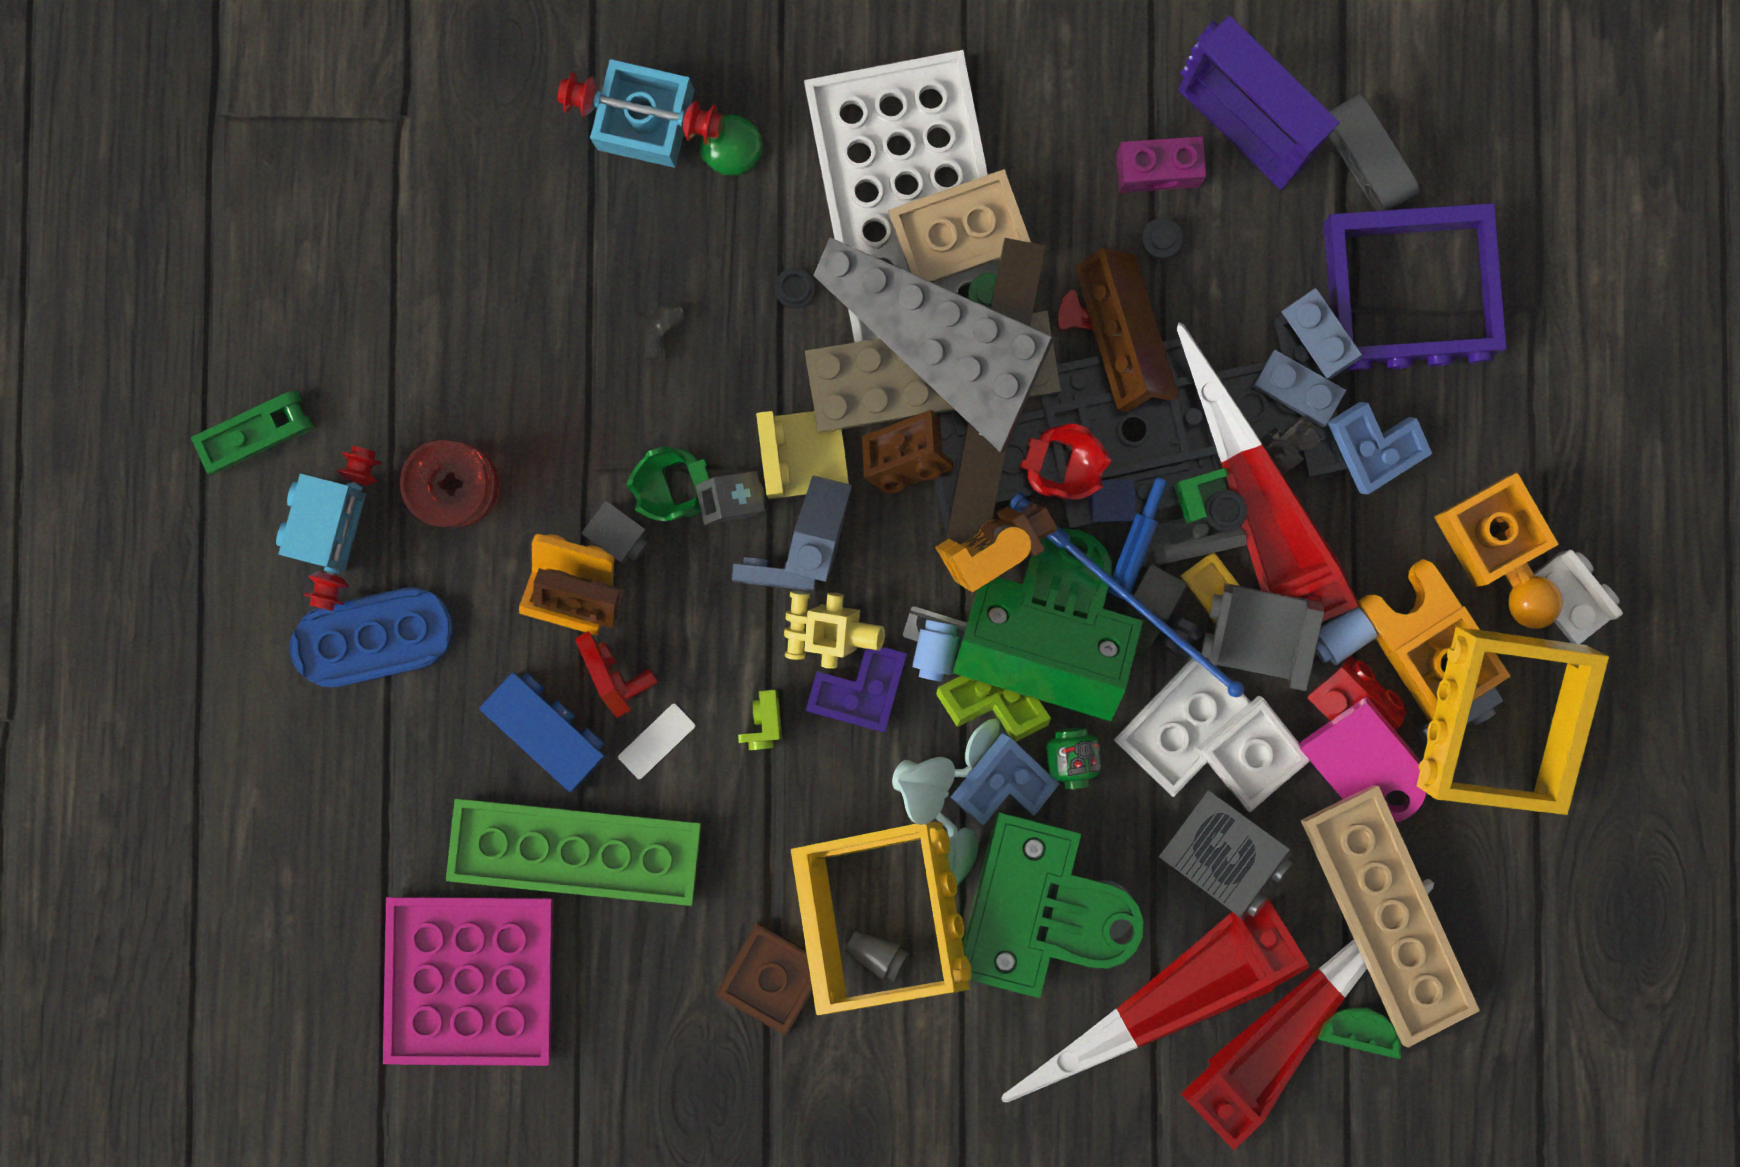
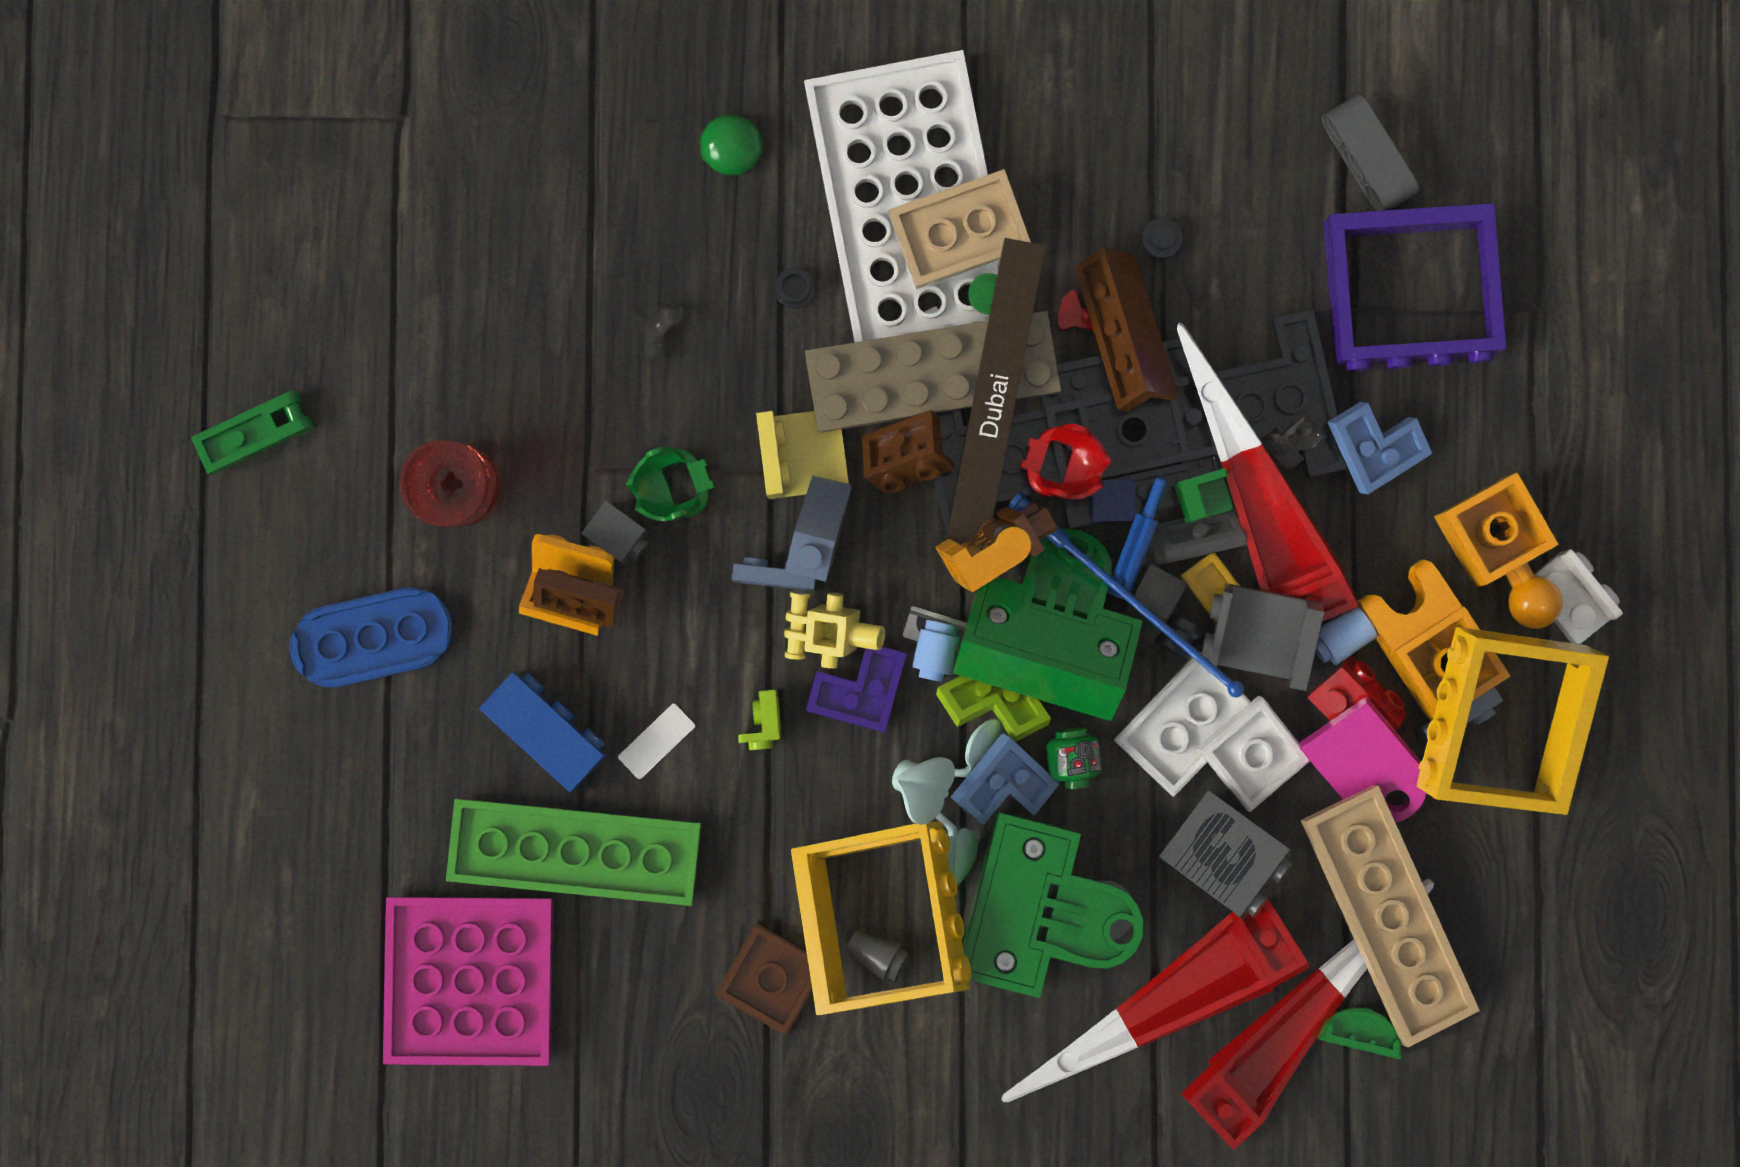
(325, 524): medium azure brick -> none
(610, 684): red plate -> none
(641, 112): medium azure brick -> none
(730, 497): dark grey brick -> none
(957, 346): flat silver wing -> none
(1161, 164): magenta brick -> none
(1226, 510): black plate -> none
(1269, 87): dark purple window -> none
(1299, 388): sand blue plate -> none
(1322, 334): sand blue plate -> none

